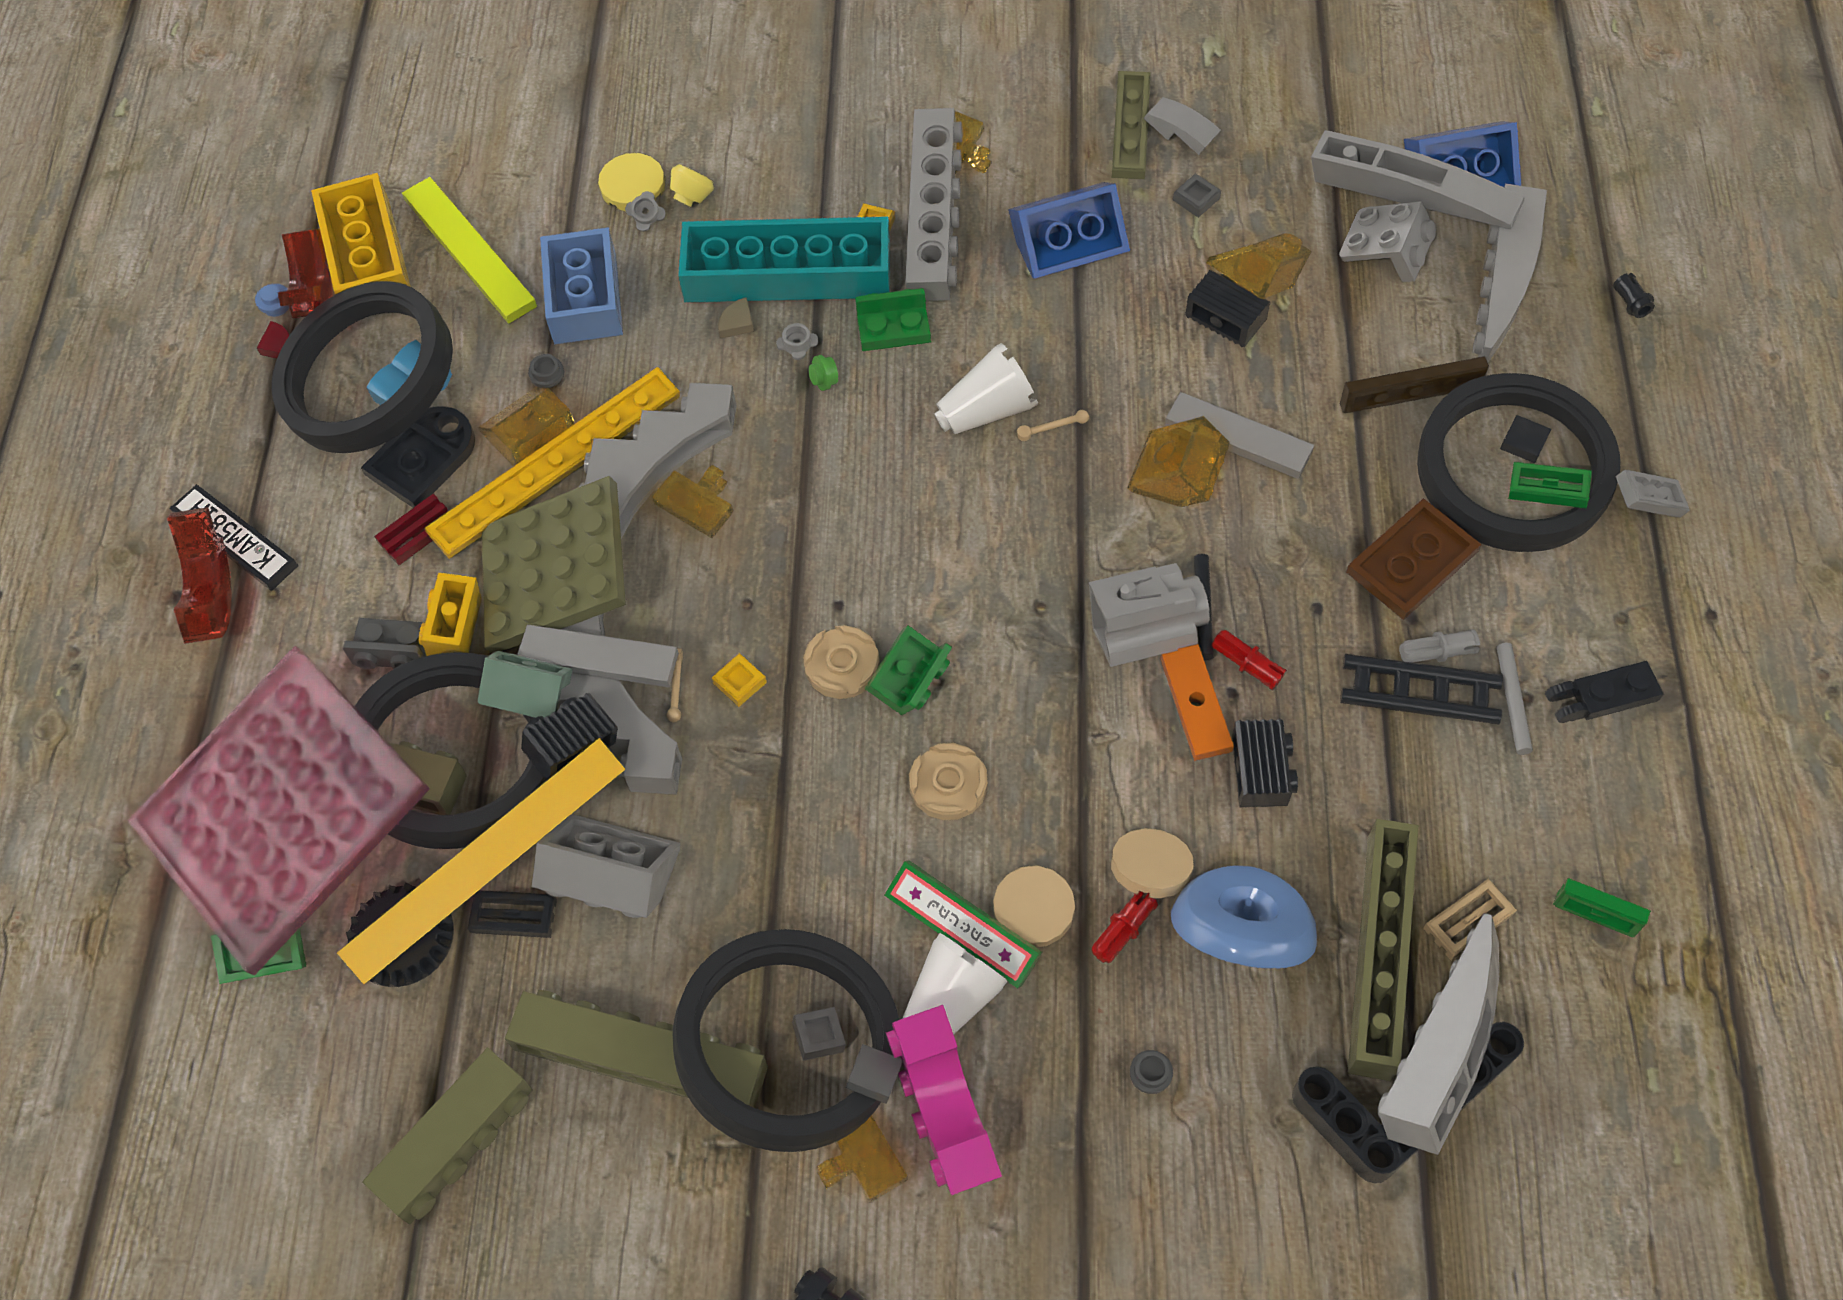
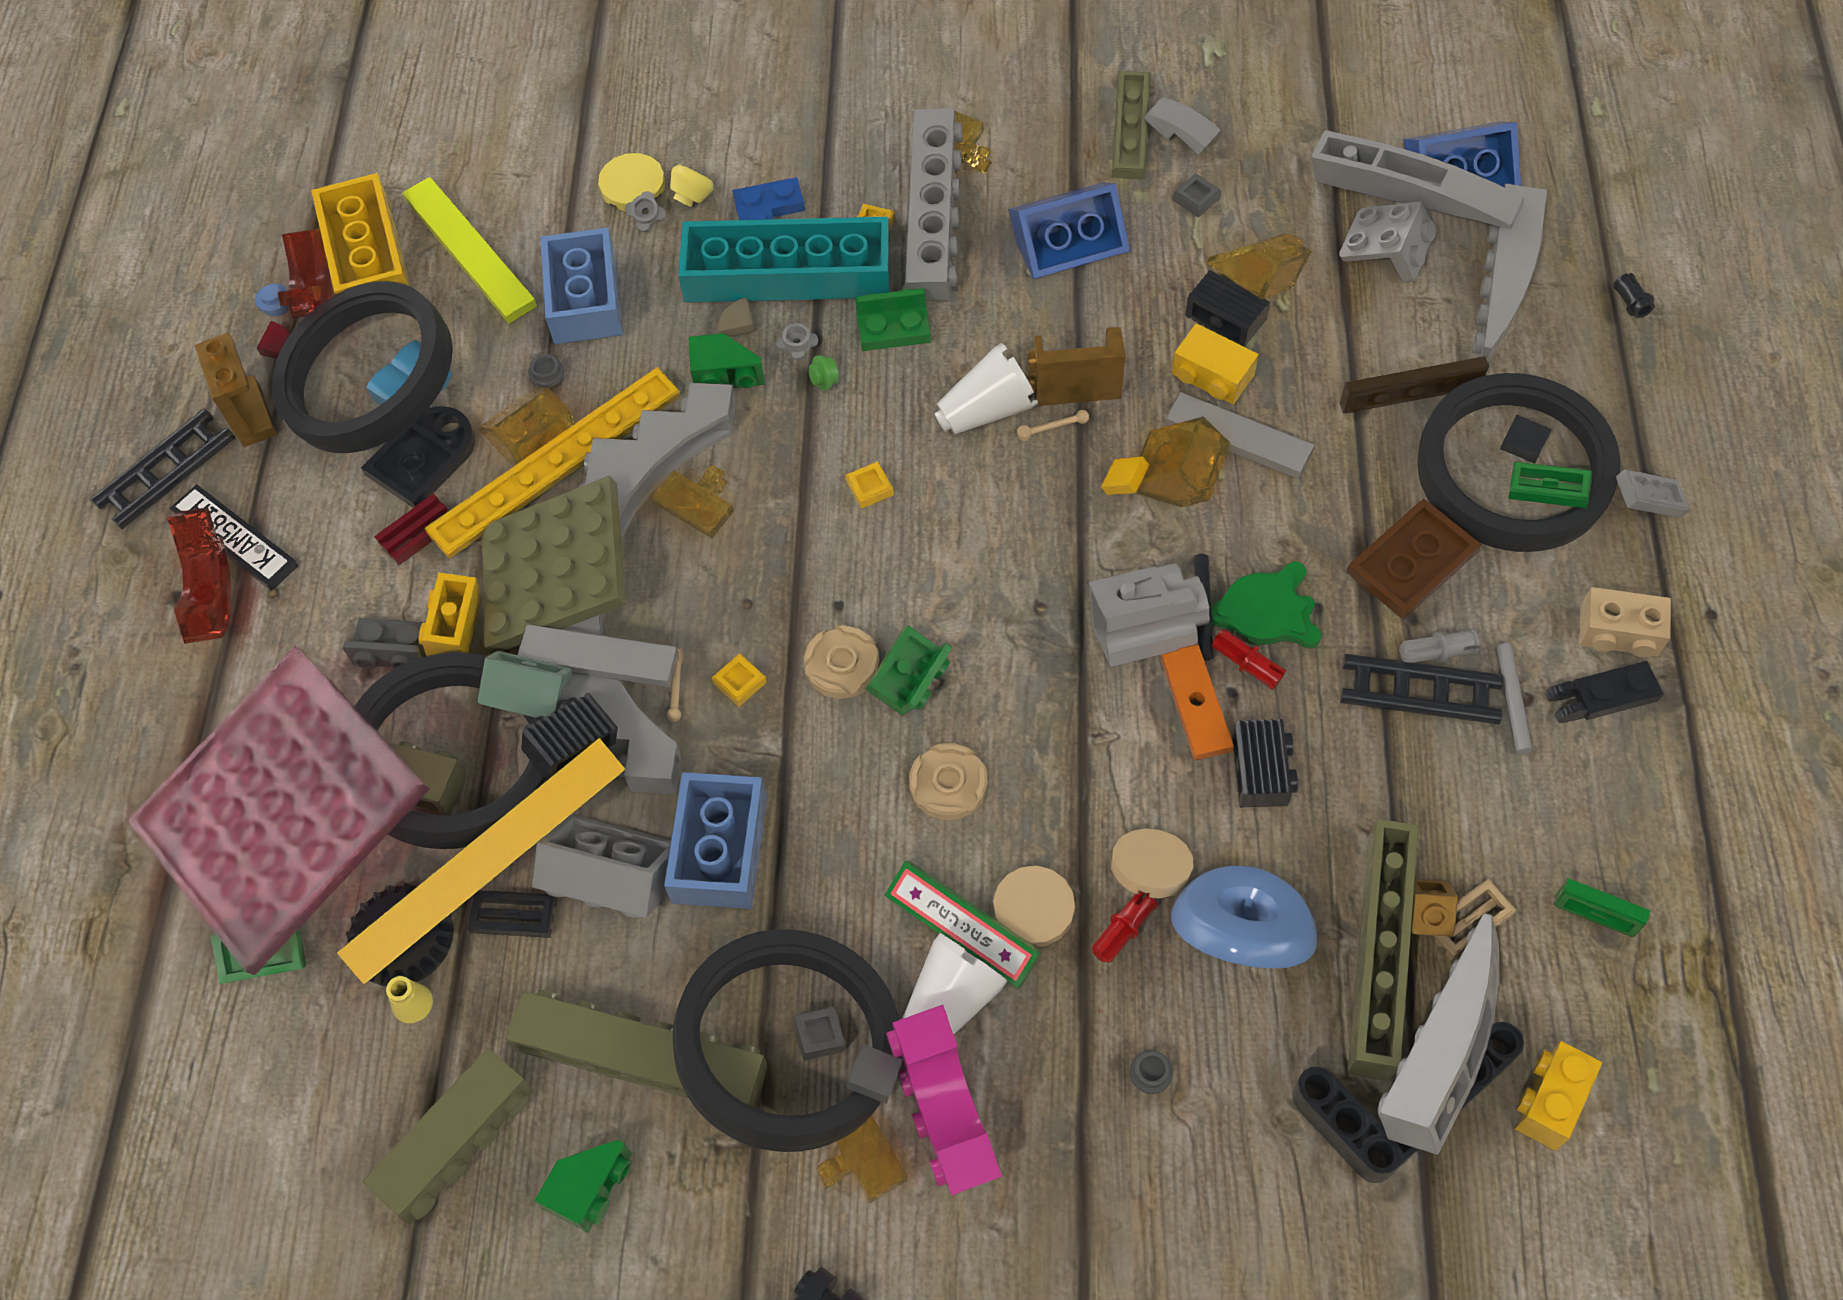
(156, 487): none -> black bar
(233, 393): none -> pearl gold panel
(409, 999): none -> light yellow cone
(582, 1182): none -> green slope
(716, 840): none -> medium blue brick
(723, 361): none -> green slope
(769, 200): none -> blue plate
(869, 485): none -> yellow tile
(1077, 373): none -> pearl gold panel
(1125, 475): none -> yellow tile
(1214, 364): none -> yellow brick
(1268, 608): none -> green tile
(1433, 908): none -> pearl gold bracket
(1558, 1095): none -> yellow brick
(1625, 622): none -> tan brick

